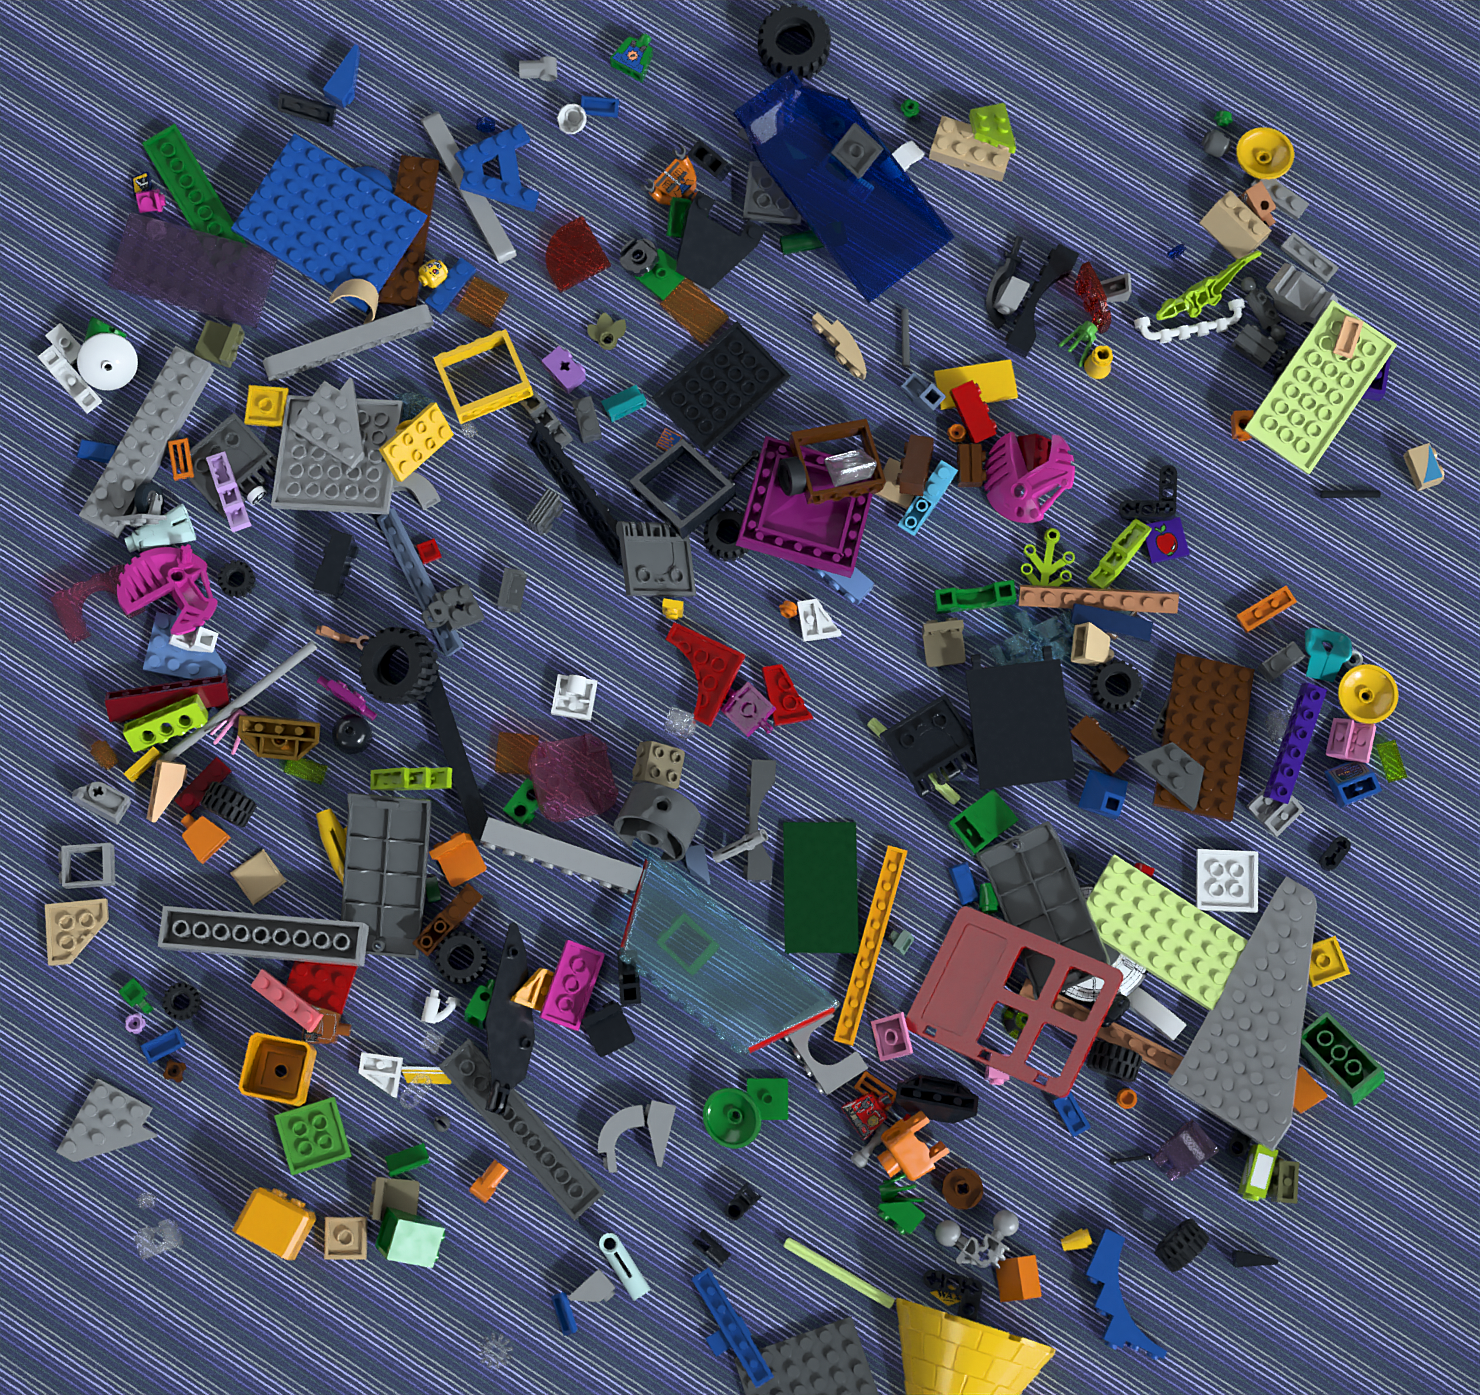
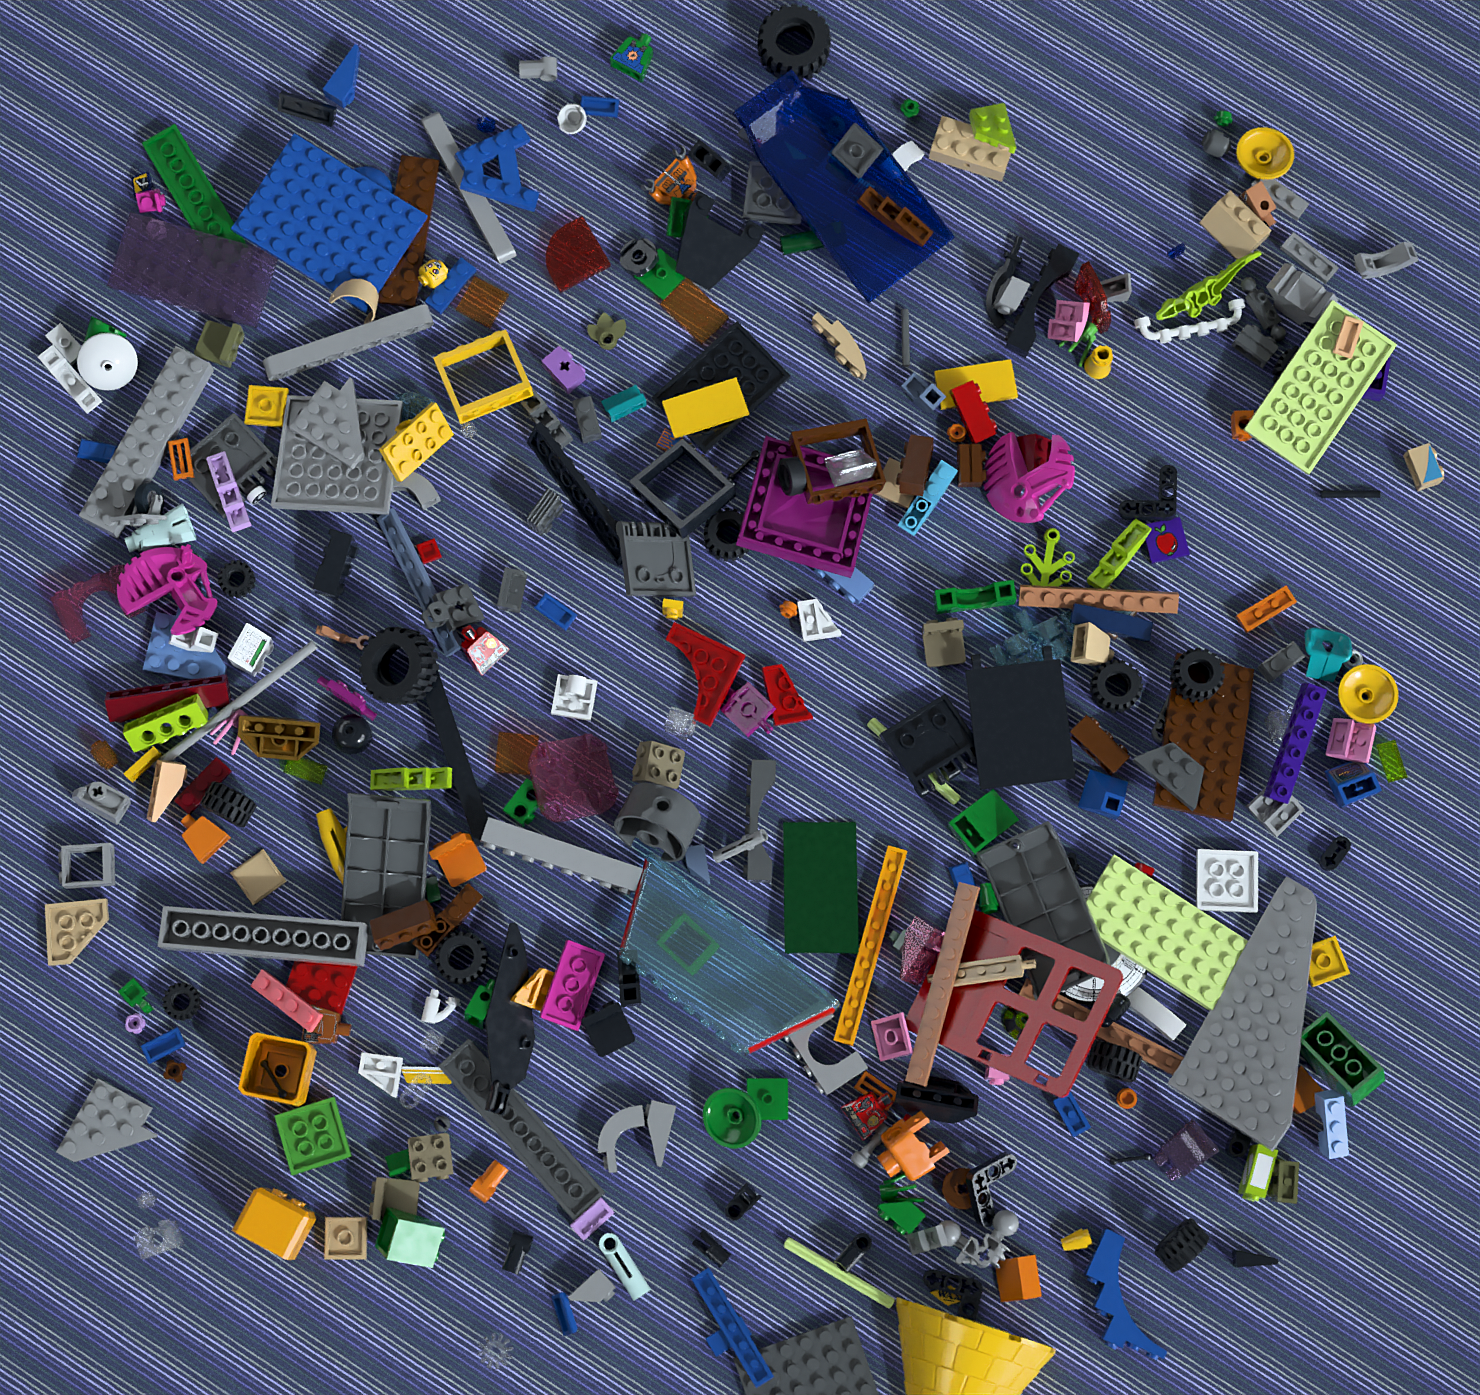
(251, 650): none -> white slope
(282, 1093): none -> black hinge
(403, 925): none -> reddish brown brick
(430, 1157): none -> dark tan bracket
(482, 648): none -> torso
(518, 1248): none -> black piece
(555, 611): none -> blue tile
(592, 1219): none -> lavender plate
(705, 408): none -> yellow tile
(853, 1253): none -> black piece
(894, 217): none -> reddish brown slope
(920, 949): none -> clear pink slope
(927, 1239): none -> light grey slope
(942, 984): none -> nougat plate
(985, 1216): none -> black beam
(990, 970): none -> tan plate
(1068, 321): none -> bright pink slope
(1203, 661): none -> black tyre
(1333, 1139): none -> light blue arch
(1385, 262): none -> light grey arch

